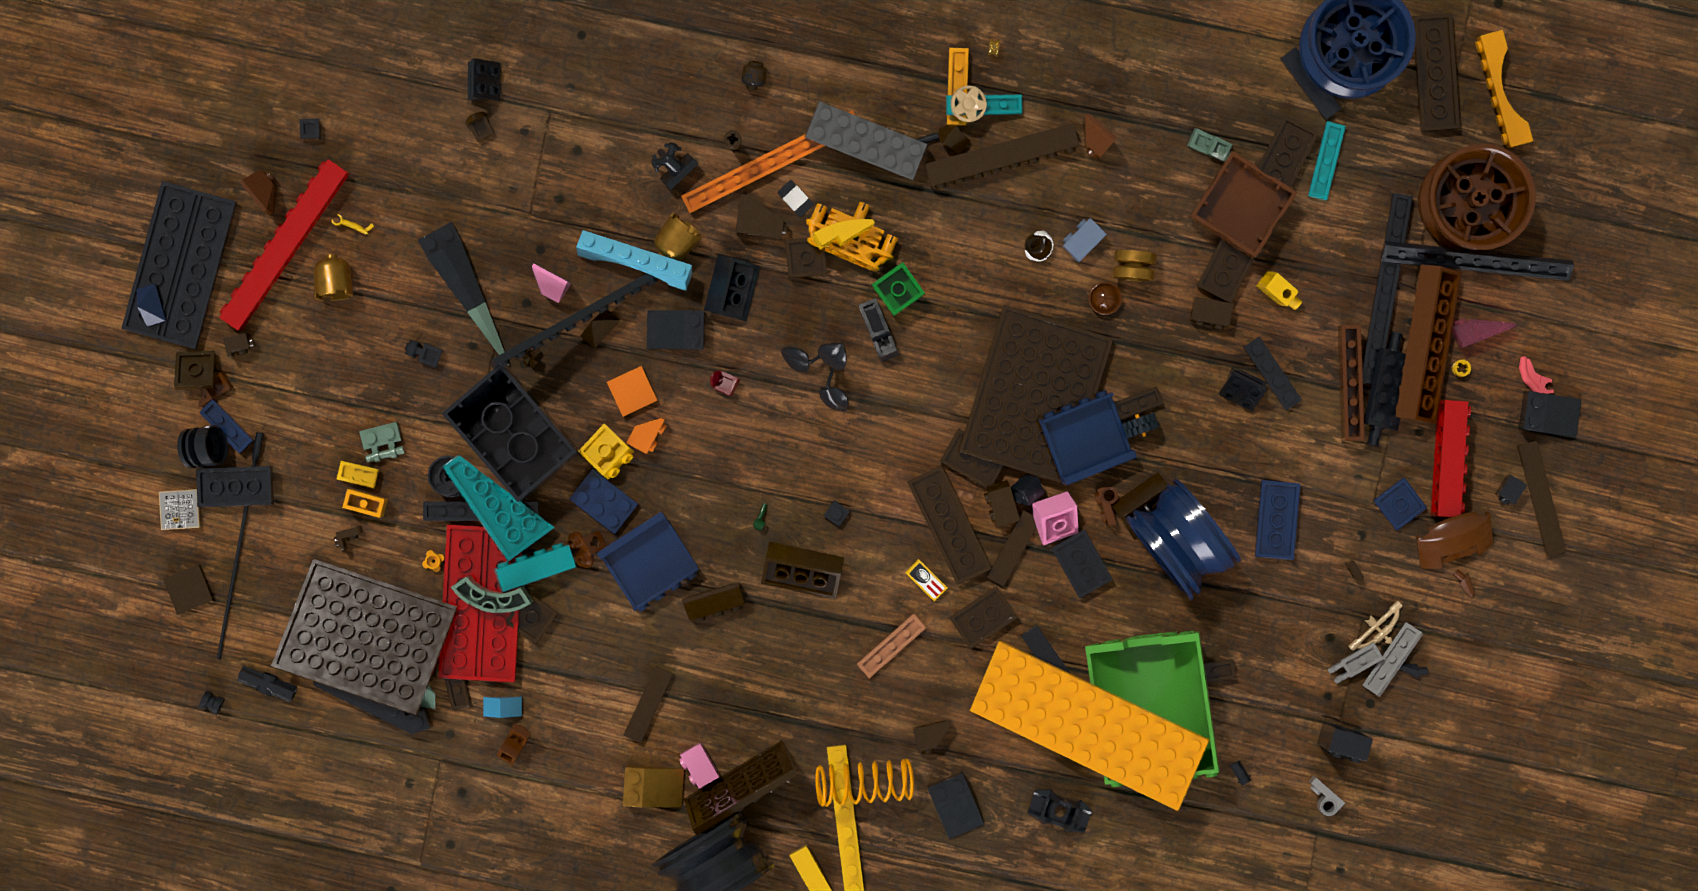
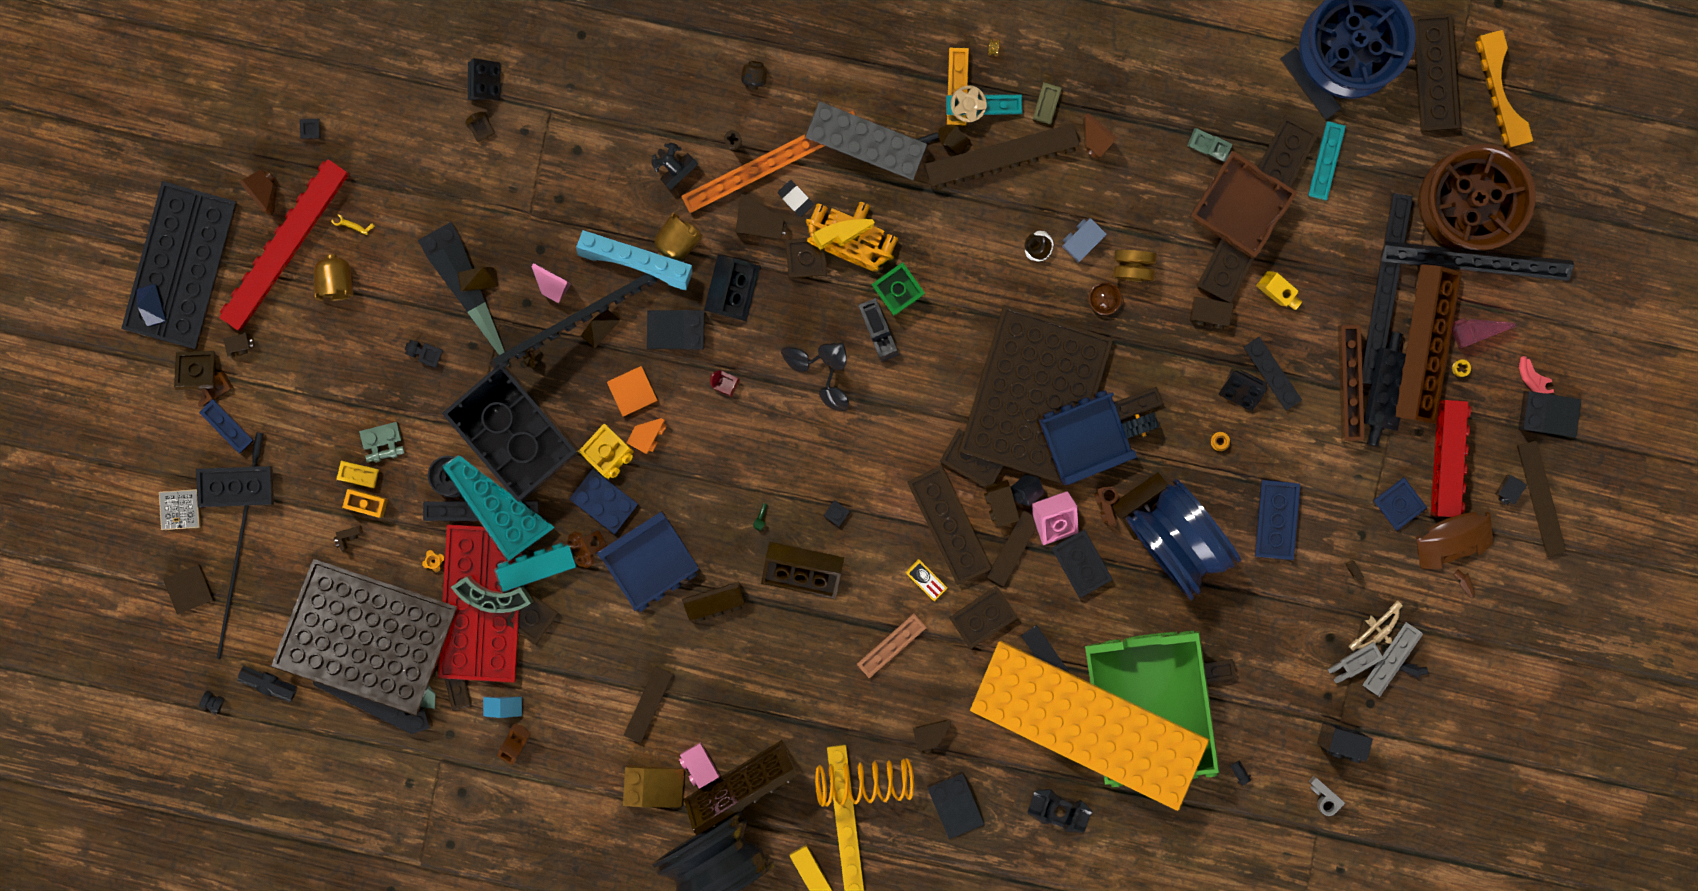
(202, 446): black wheel -> none
(477, 279): none -> dark brown slope
(1047, 103): none -> olive tile
(1226, 441): none -> light orange plate

